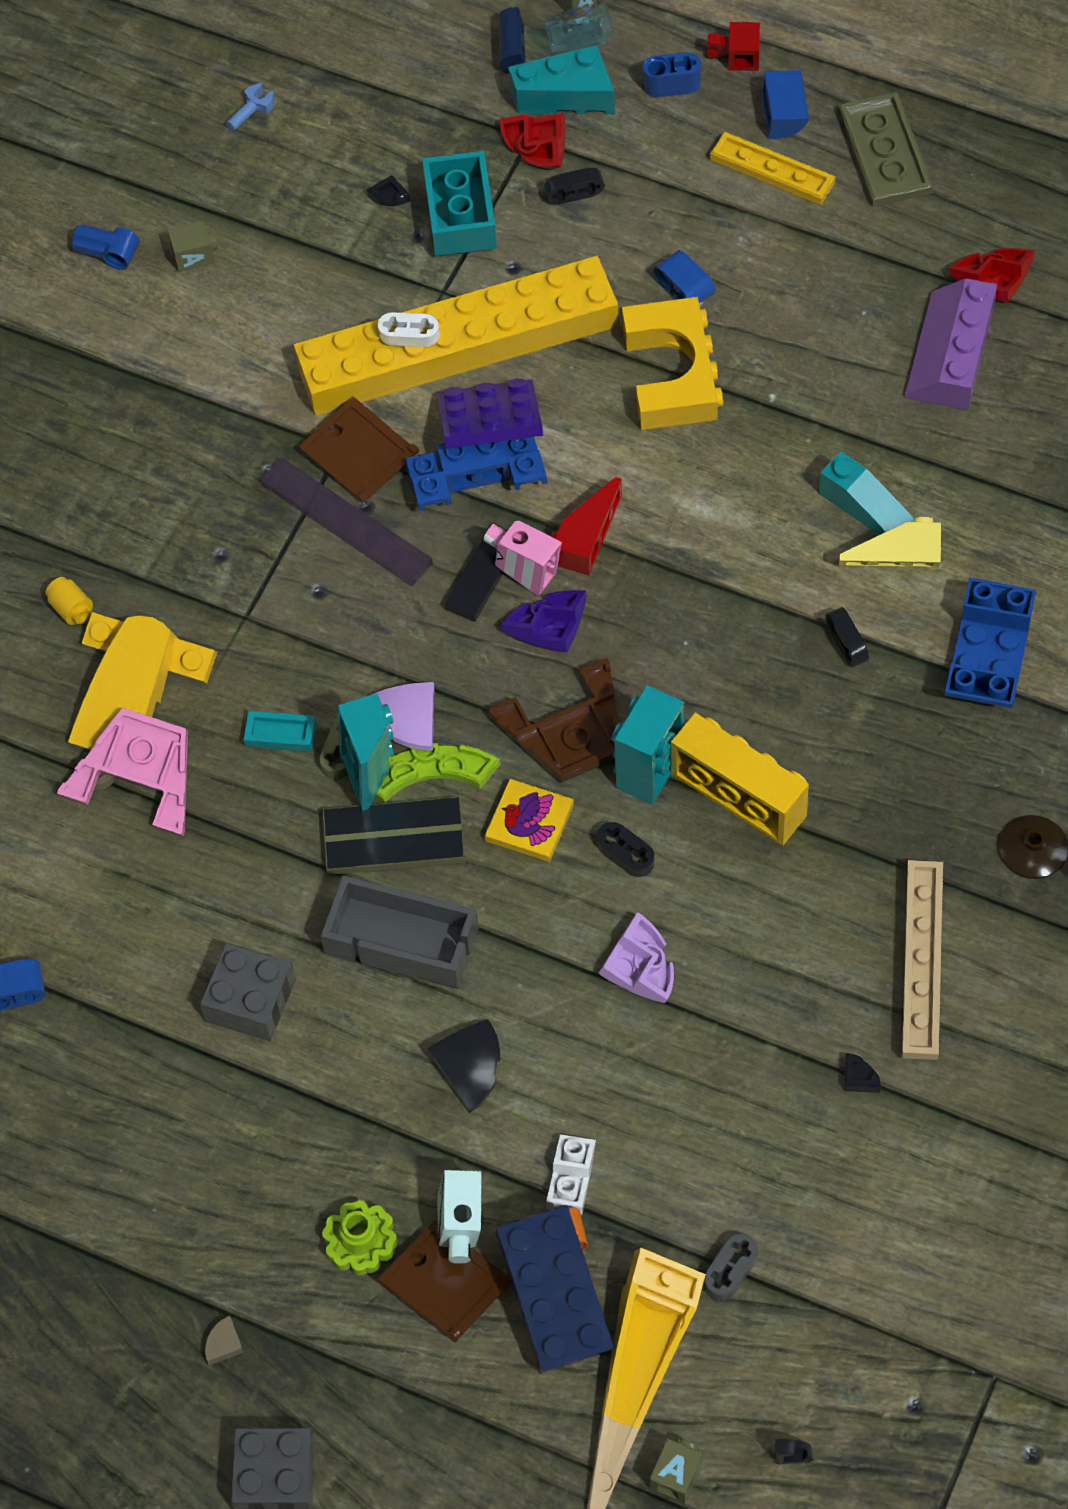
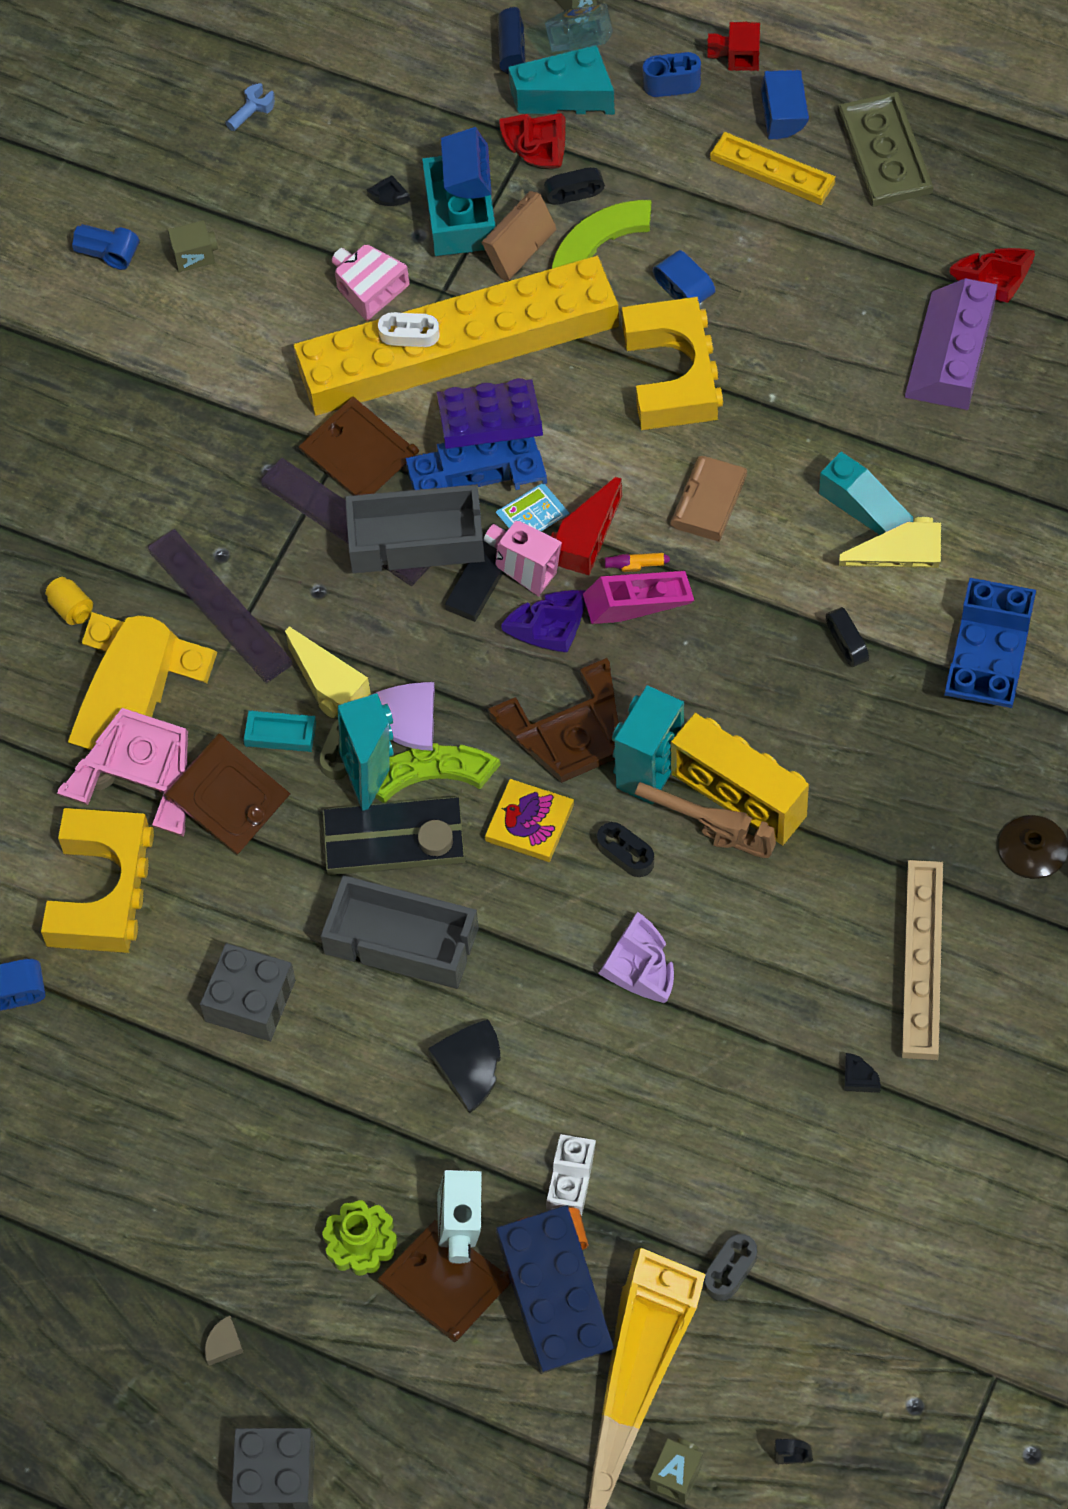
(111, 920): none -> yellow arch
(220, 606): none -> clear purple tile
(222, 789): none -> reddish brown container
(327, 676): none -> light yellow slope
(369, 278): none -> bright pink torso
(414, 528): none -> dark grey piece
(435, 838): none -> dark tan tile
(466, 164): none -> blue brick
(519, 235): none -> medium nougat piece
(535, 508): none -> sticker
(602, 226): none -> lime tile
(634, 562): none -> light orange piece
(636, 595): none -> dark pink slope
(709, 498): none -> medium nougat piece
(723, 825): none -> medium nougat piece

